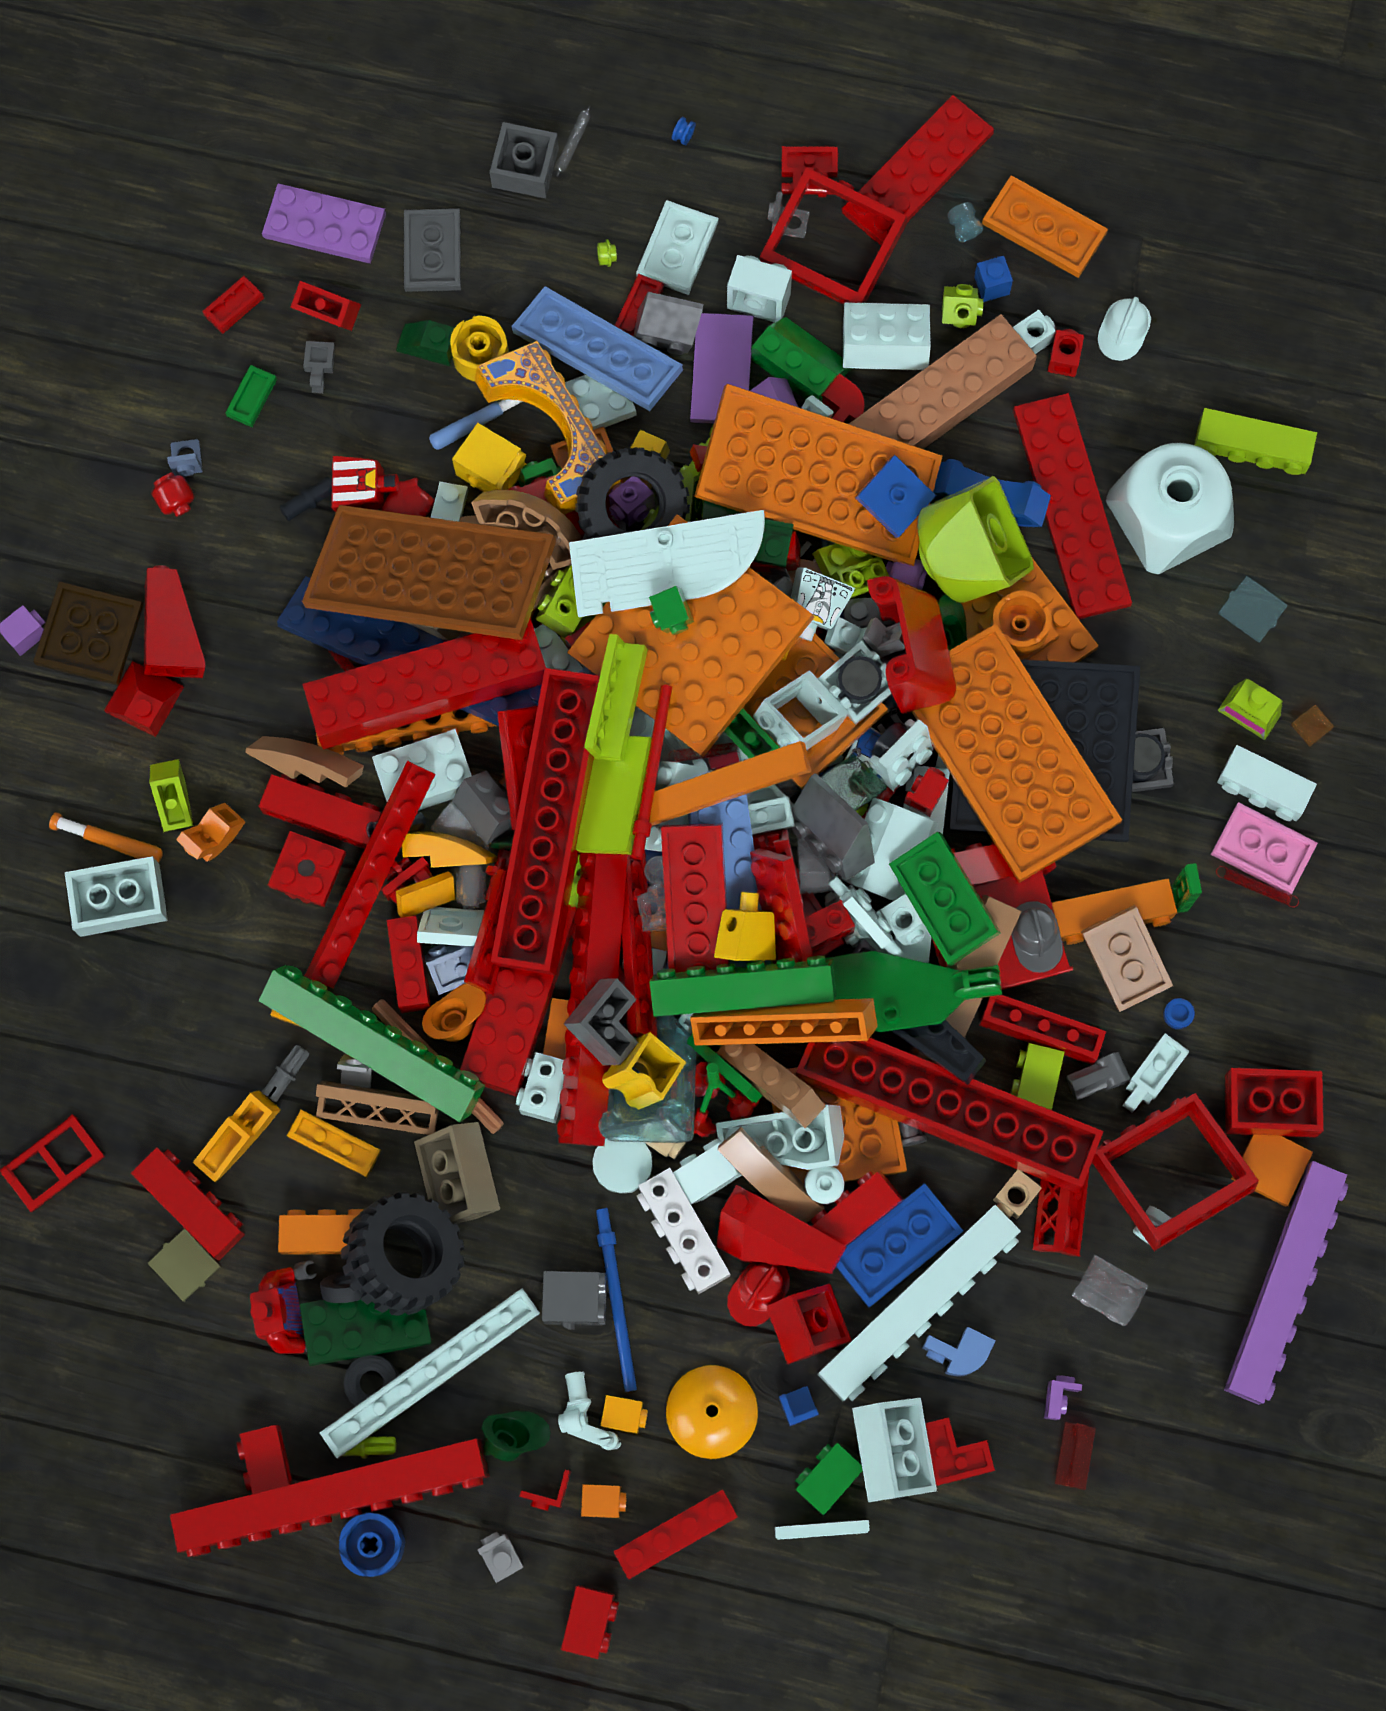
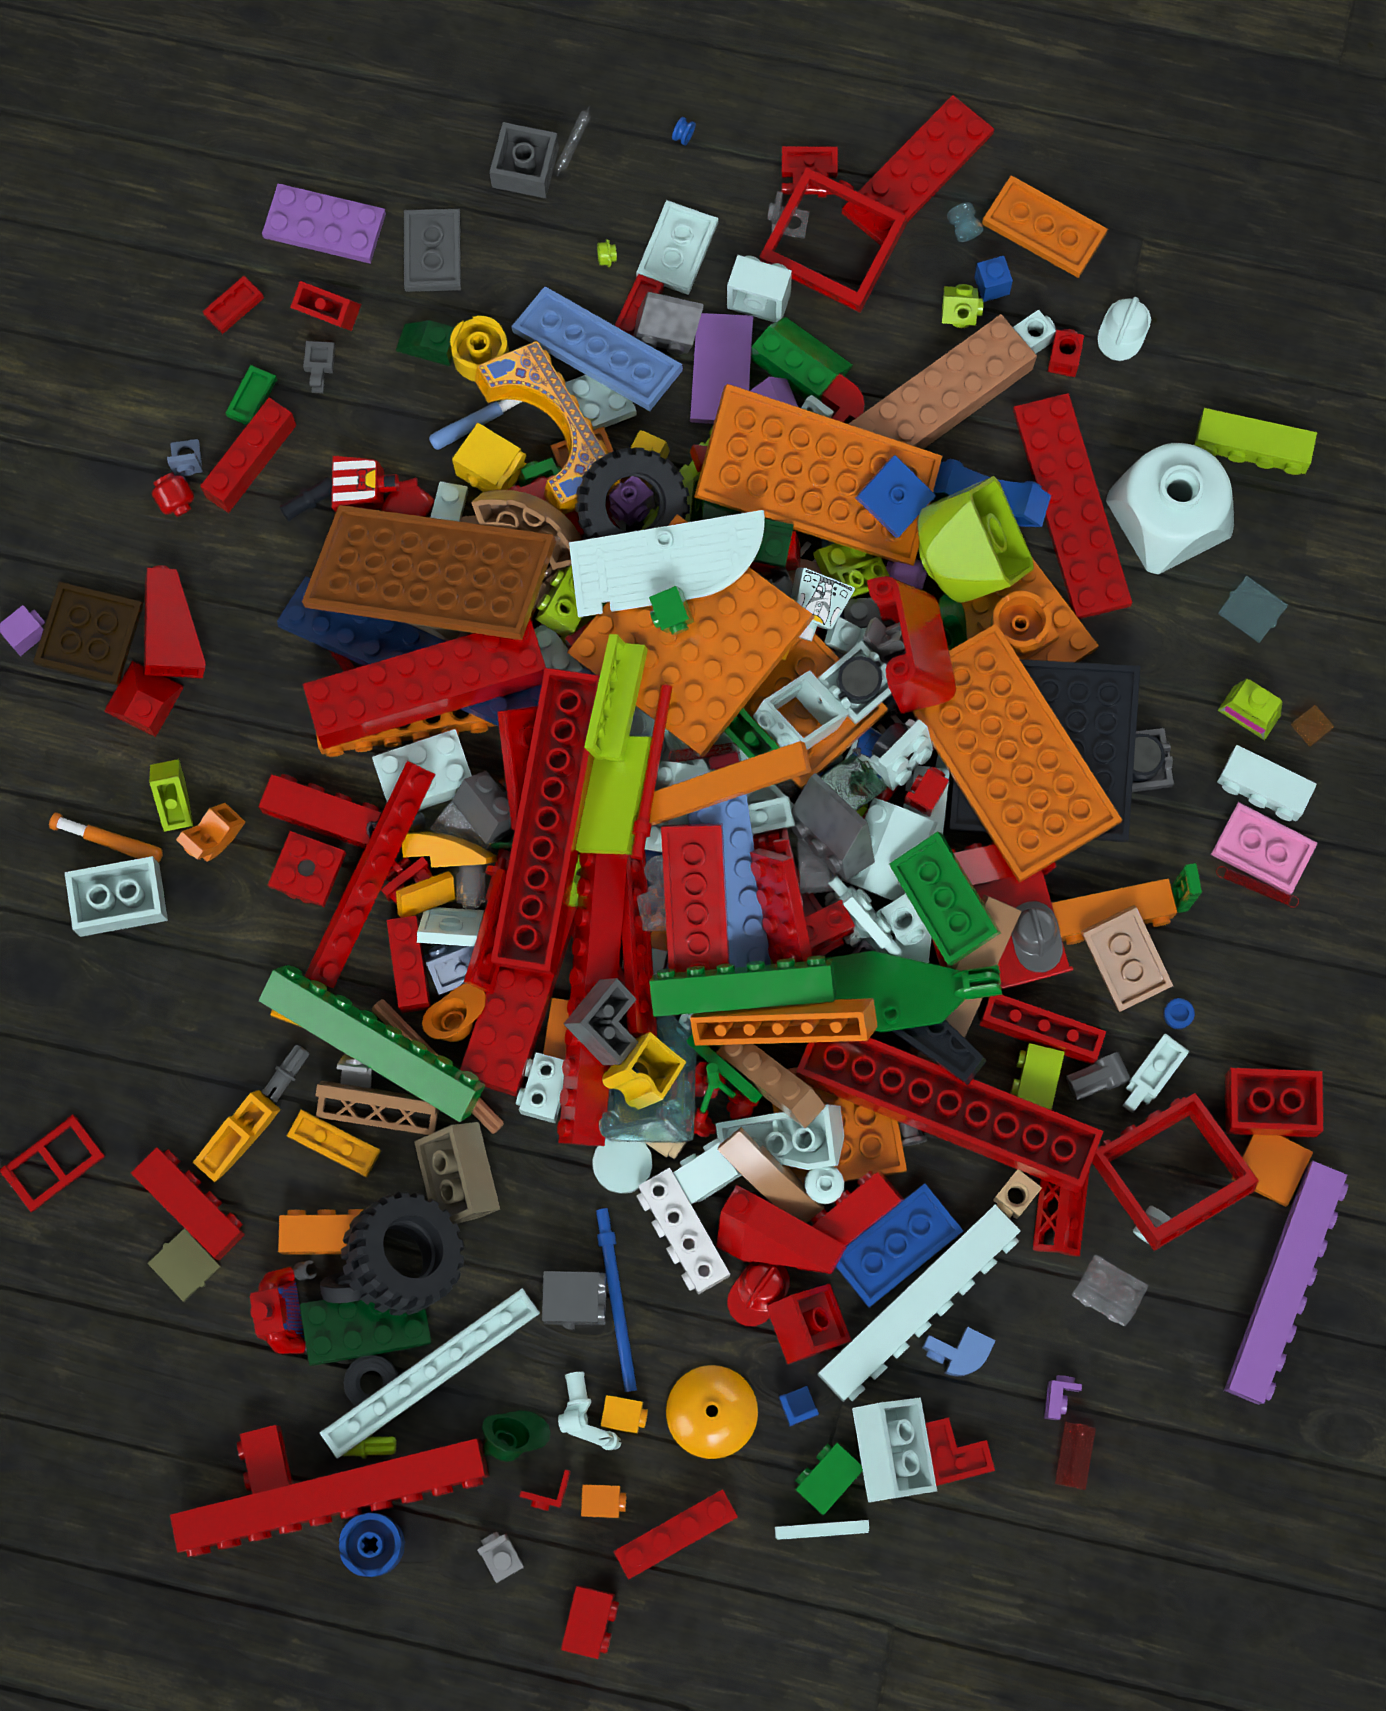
(248, 455): none -> red brick
(299, 757): medium nougat slope -> none
(746, 932): yellow torso -> none
(886, 336): light aqua brick -> none

